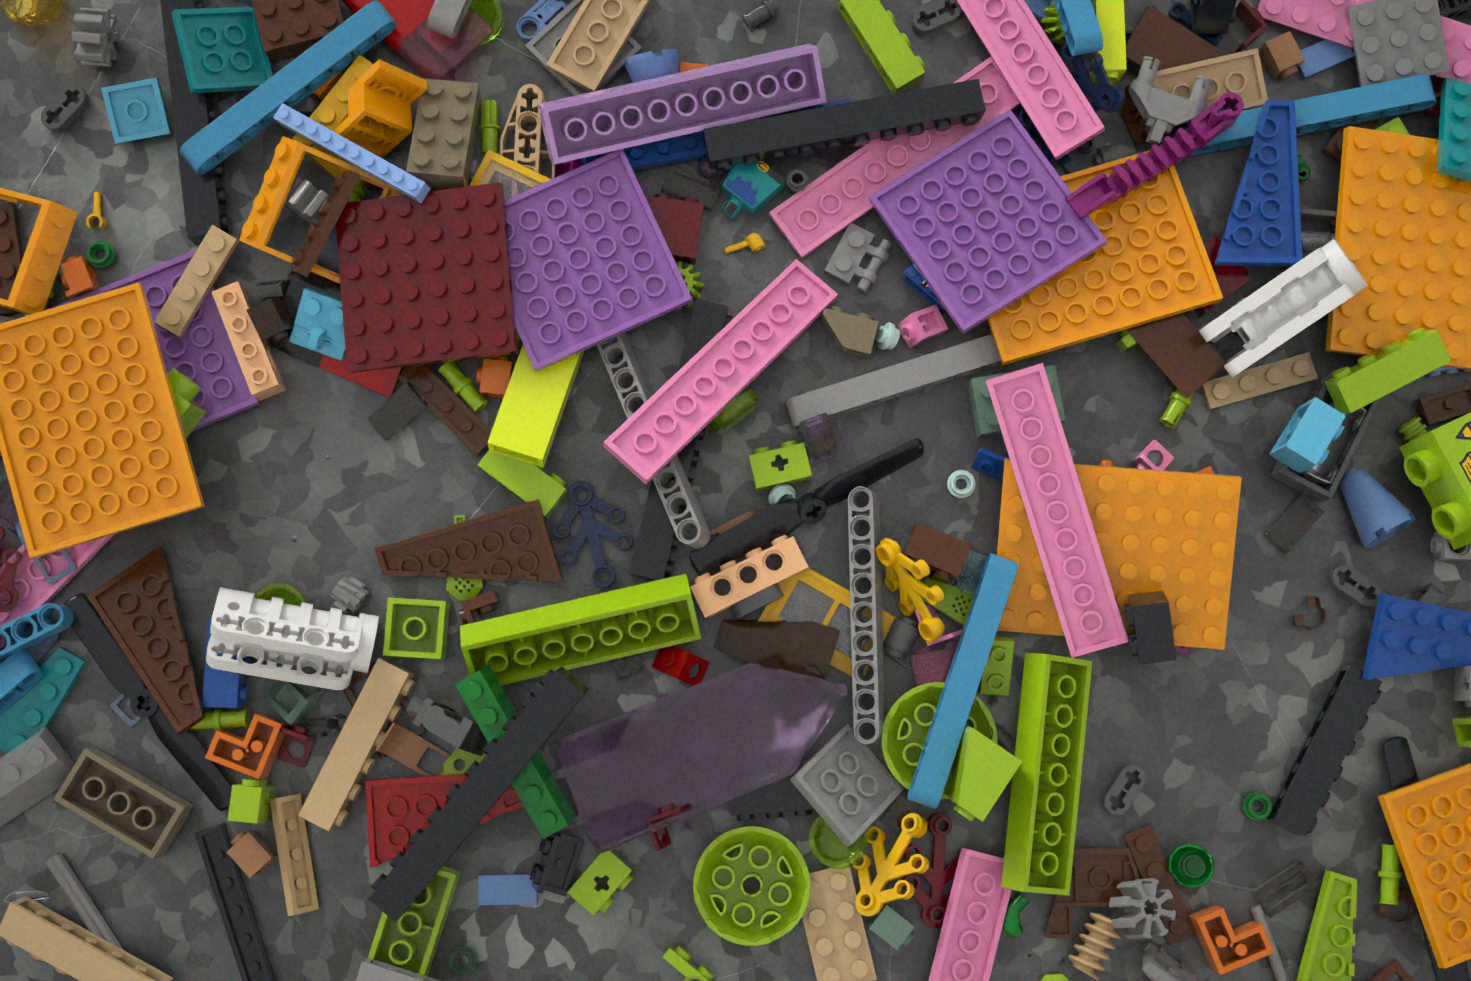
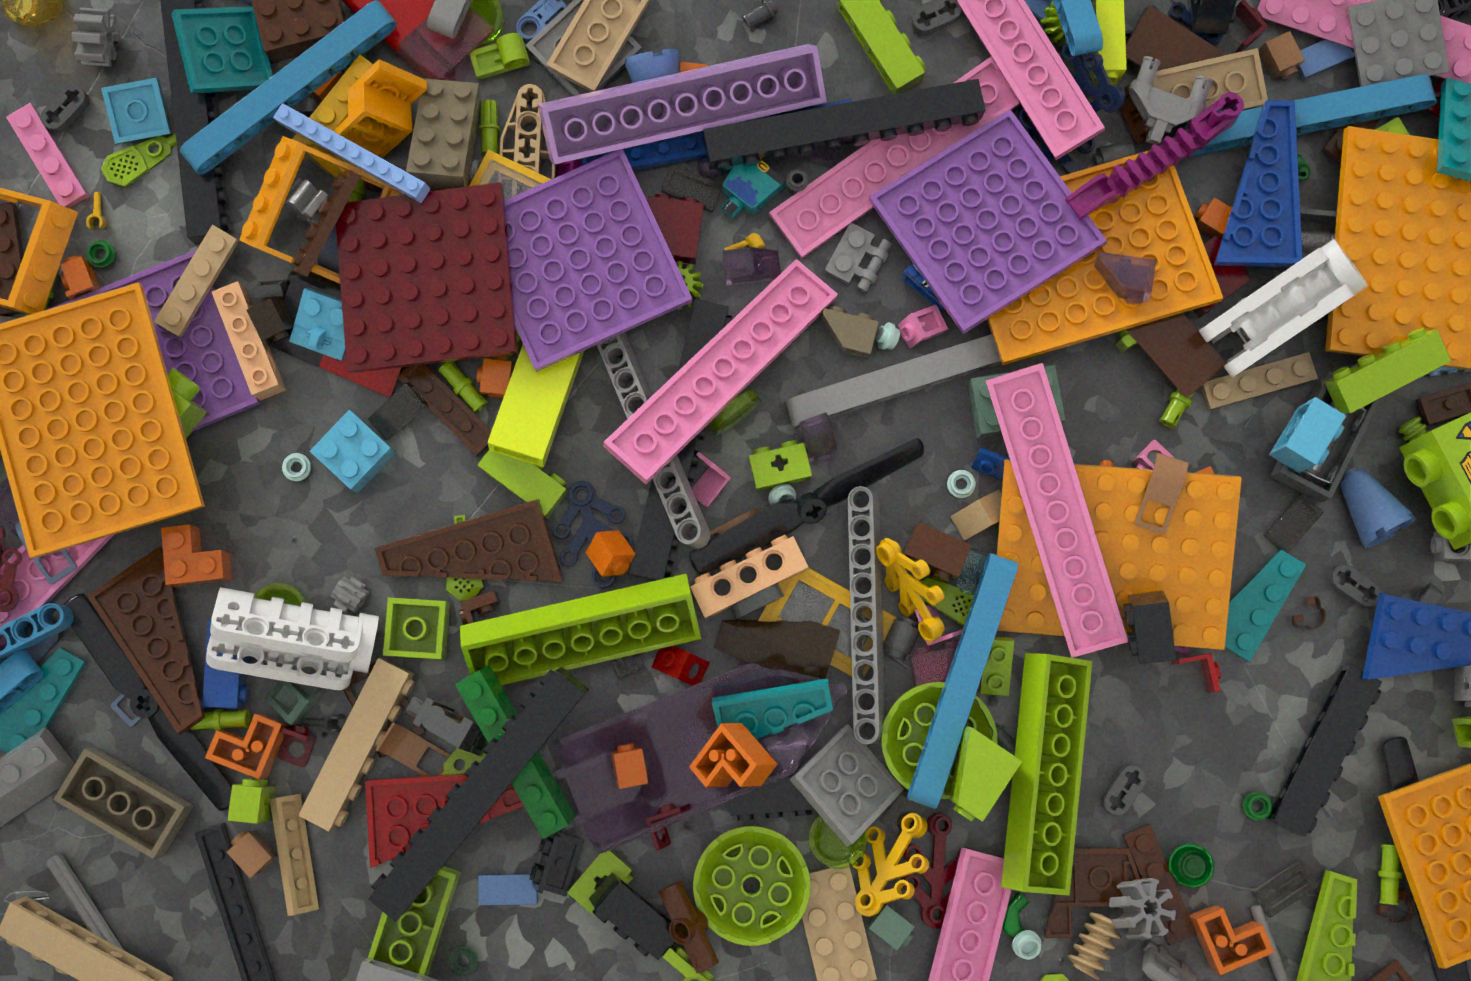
(47, 156): none -> bright pink plate
(142, 157): none -> lime piece
(186, 562): none -> orange brick
(290, 461): none -> light aqua plate
(353, 451): none -> medium azure brick
(503, 56): none -> lime plate
(610, 553): none -> orange brick
(629, 766): none -> orange brick
(632, 916): none -> black brick
(688, 927): none -> reddish brown piece
(710, 482): none -> bright pink bracket
(732, 755): none -> orange brick
(750, 265): none -> clear purple slope
(774, 708): none -> teal wing
(978, 515): none -> tan slope
(1027, 944): none -> light aqua plate
(1127, 275): none -> slope
(1164, 488): none -> medium nougat piece
(1210, 670): none -> red bracket
(1212, 218): none -> orange brick
(1259, 603): none -> teal wing

